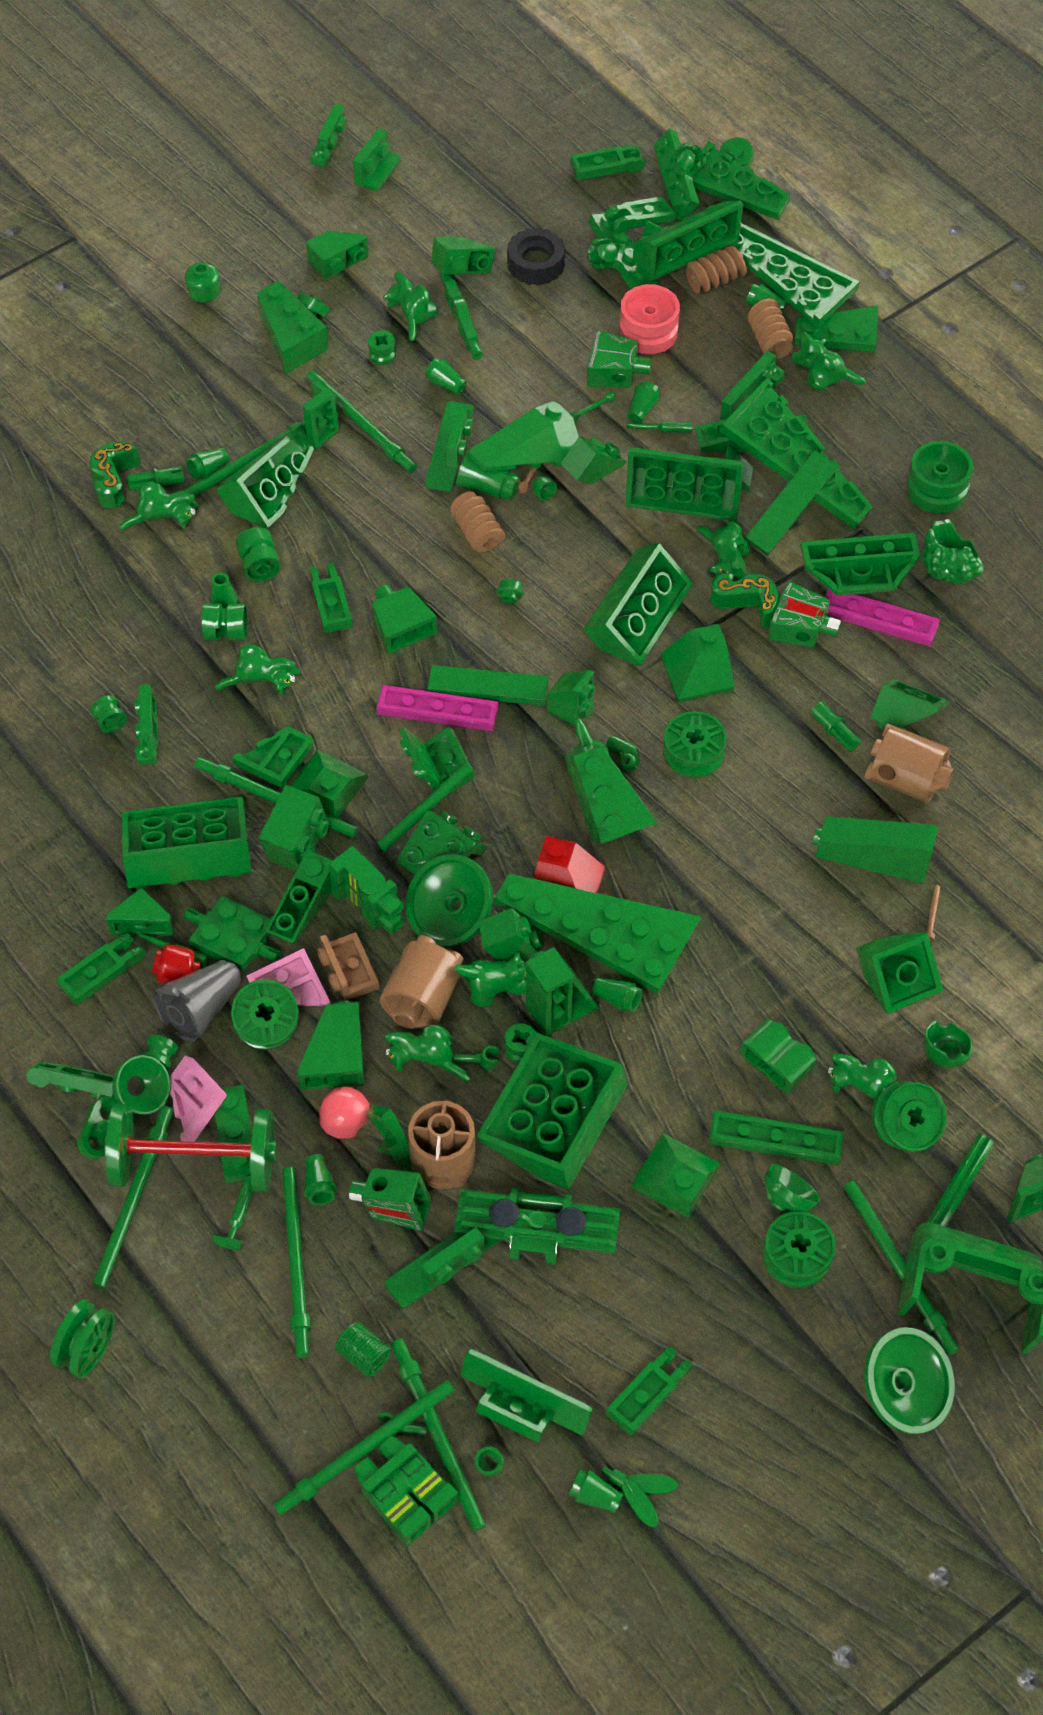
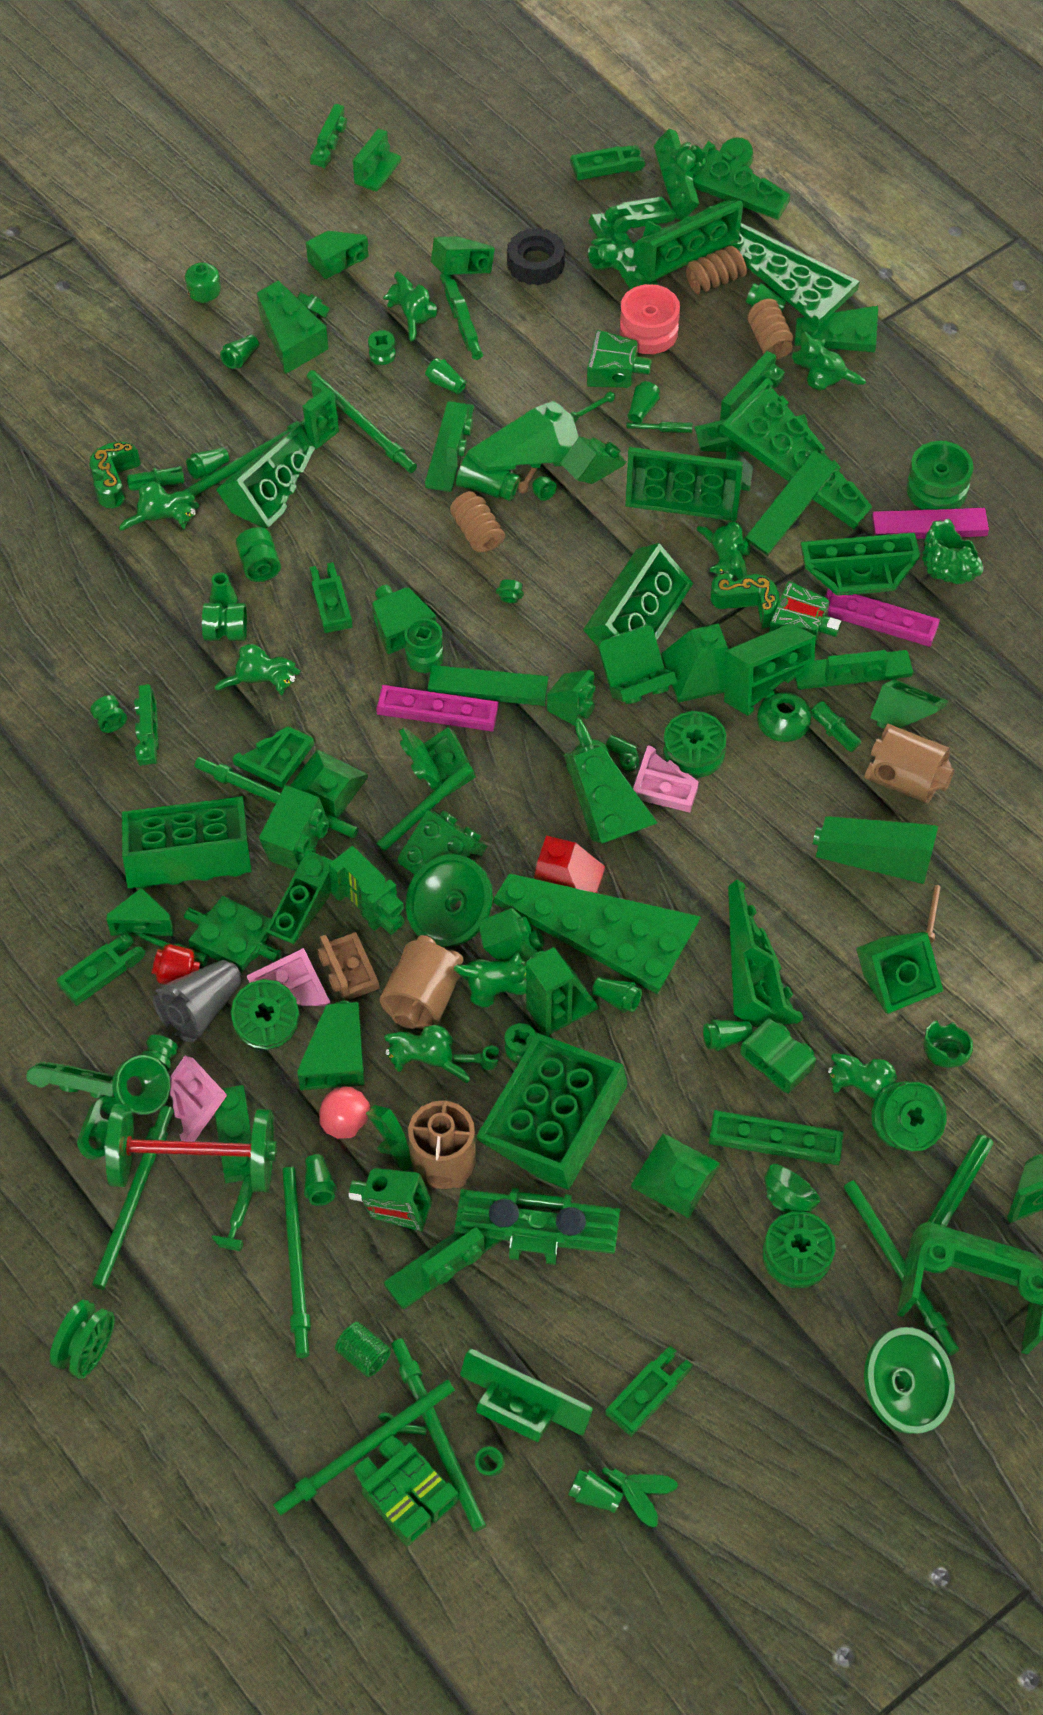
(237, 352): none -> green cone
(423, 644): none -> green wheel
(634, 665): none -> green bracket
(664, 783): none -> bright pink wing
(725, 1033): none -> green cone
(755, 968): none -> green wedge
(764, 663): none -> green wedge
(784, 726): none -> green piece
(855, 669): none -> green bracket
(967, 522): none -> dark pink tile

